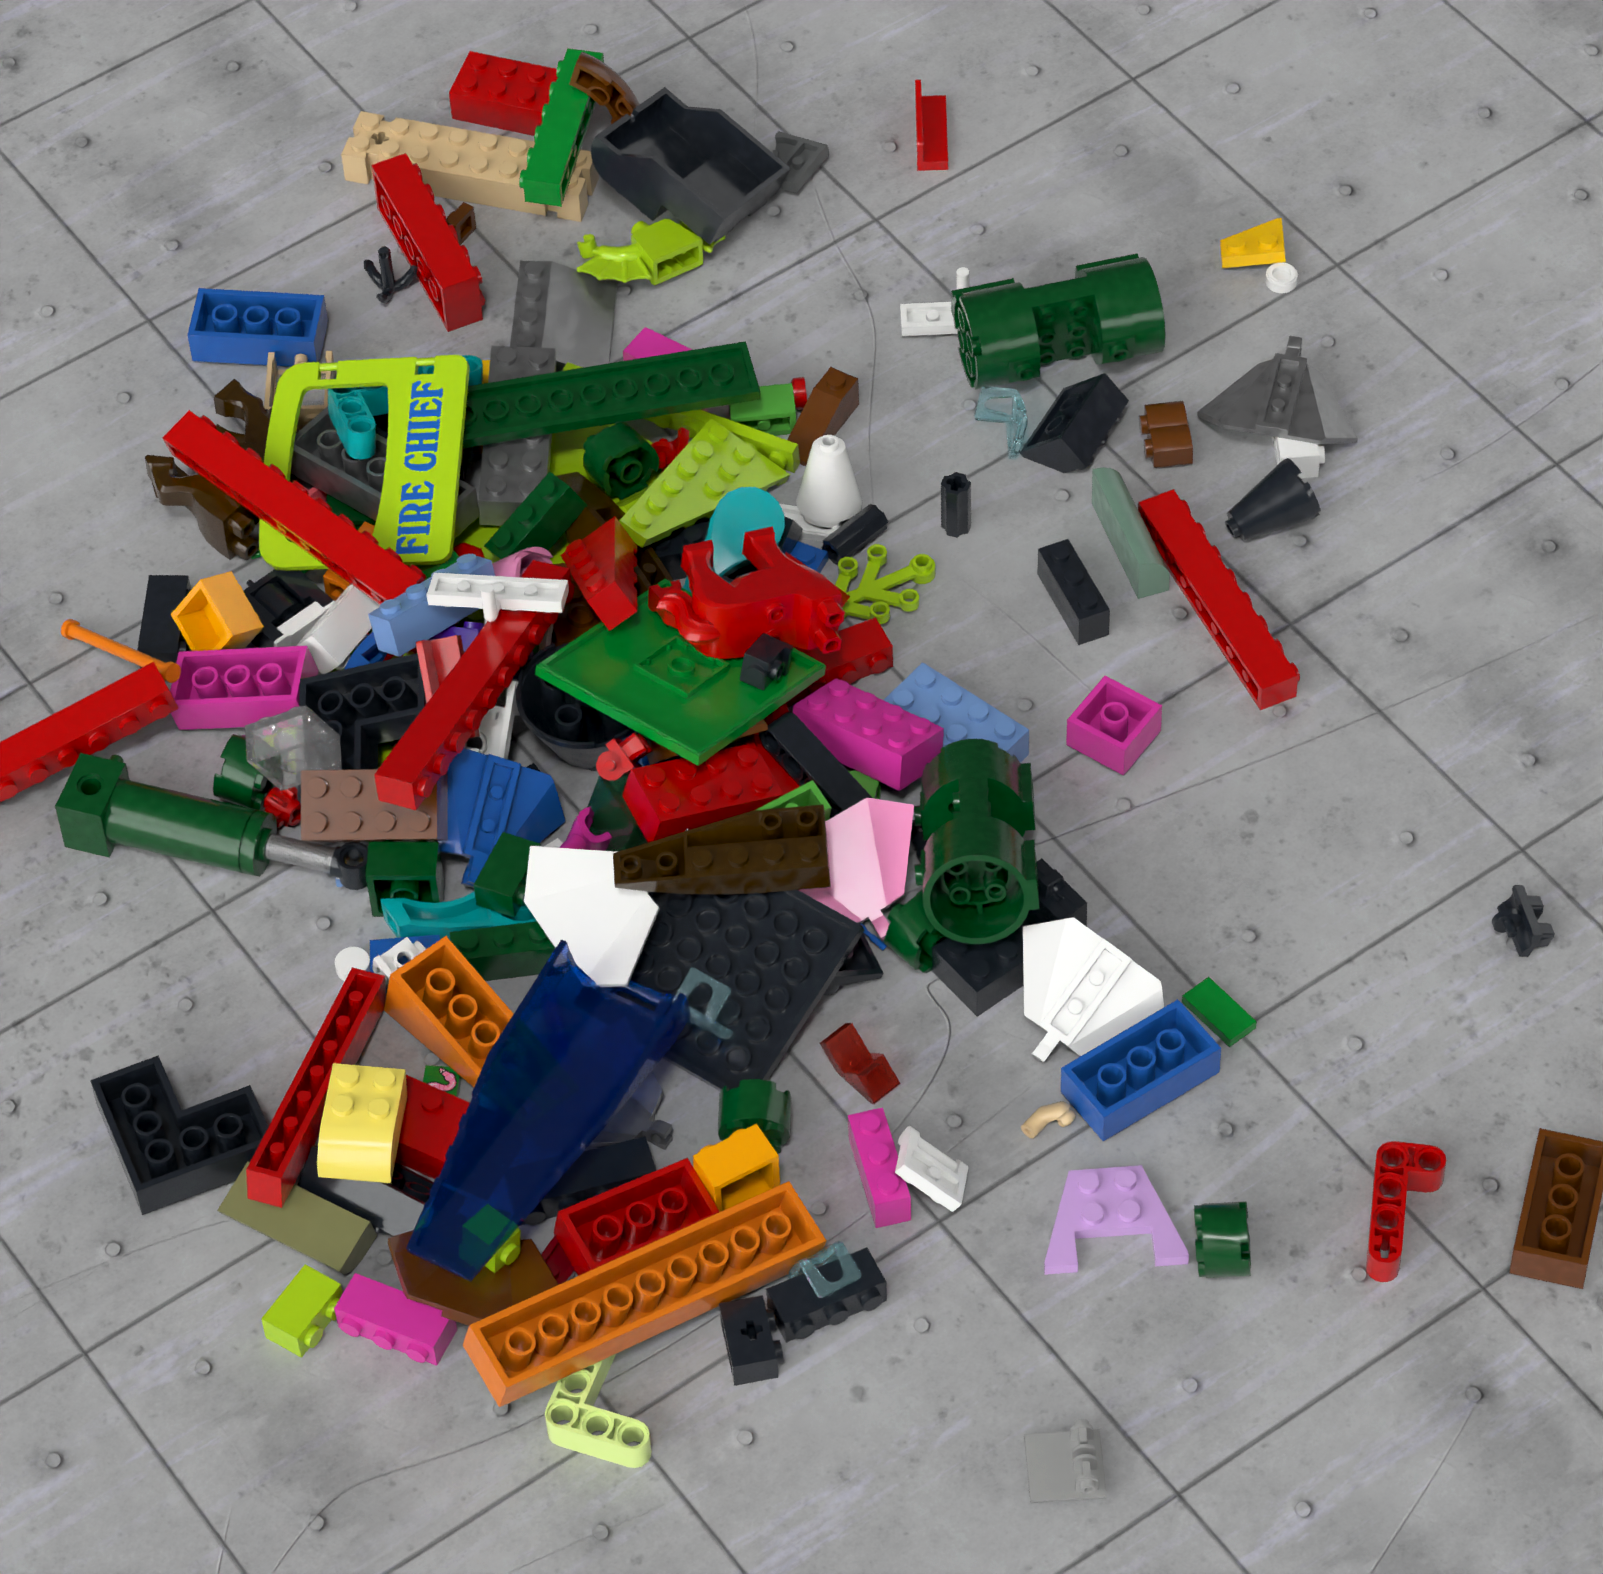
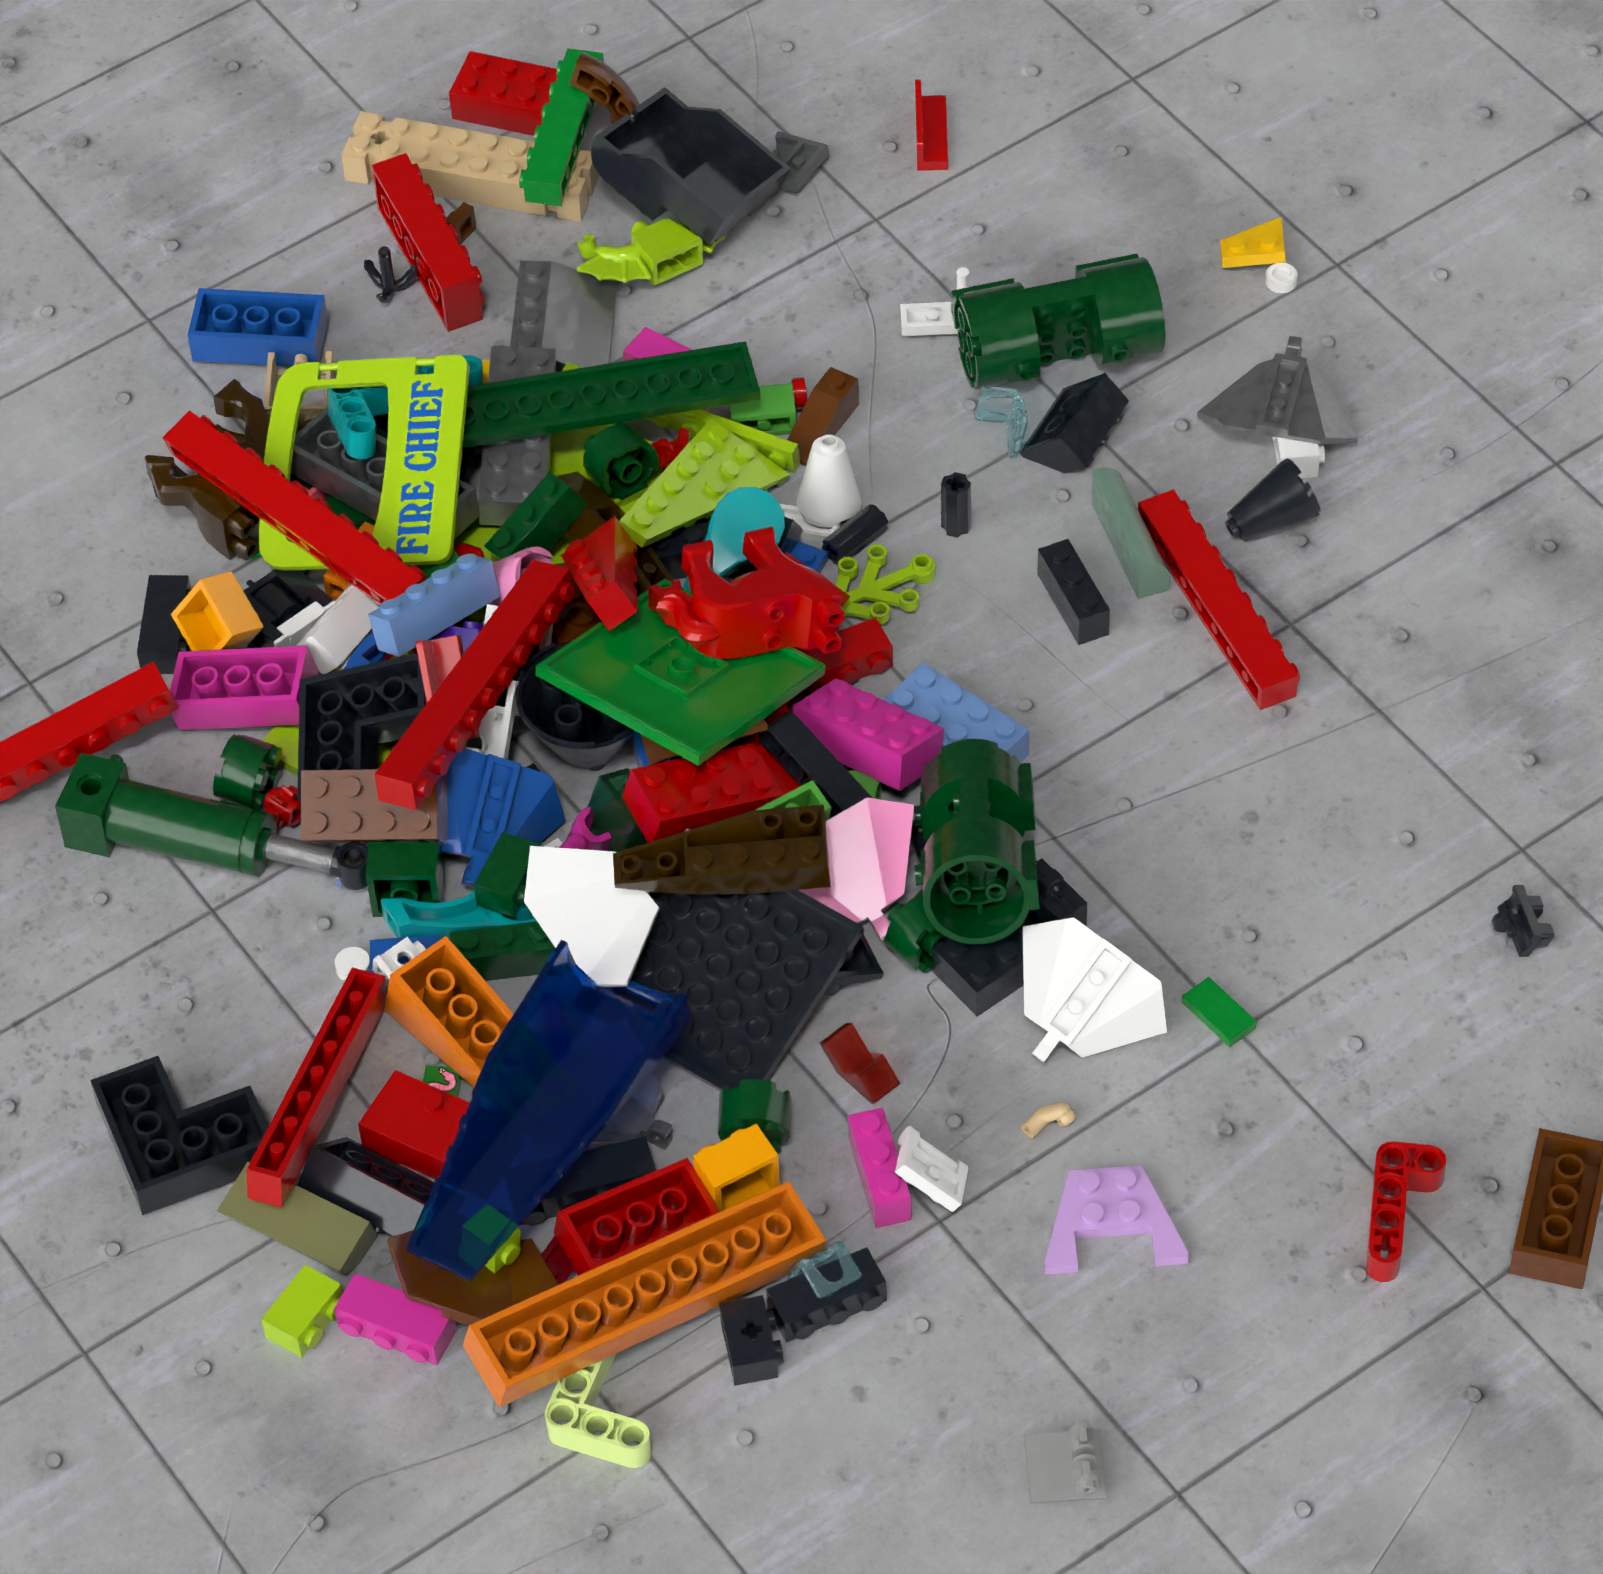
(72, 630): orange bar -> none
(292, 743): clear brick -> none
(361, 1123): light yellow brick -> none
(497, 593): white plate -> none
(622, 756): red hips -> none
(719, 997): clear light blue piece -> none
(766, 661): black brick -> none
(874, 939): blue piece -> none
(1114, 725): dark pink brick -> none
(1140, 1070): blue brick -> none
(1167, 434): reddish brown brick -> none
(1222, 1239): dark green brick -> none

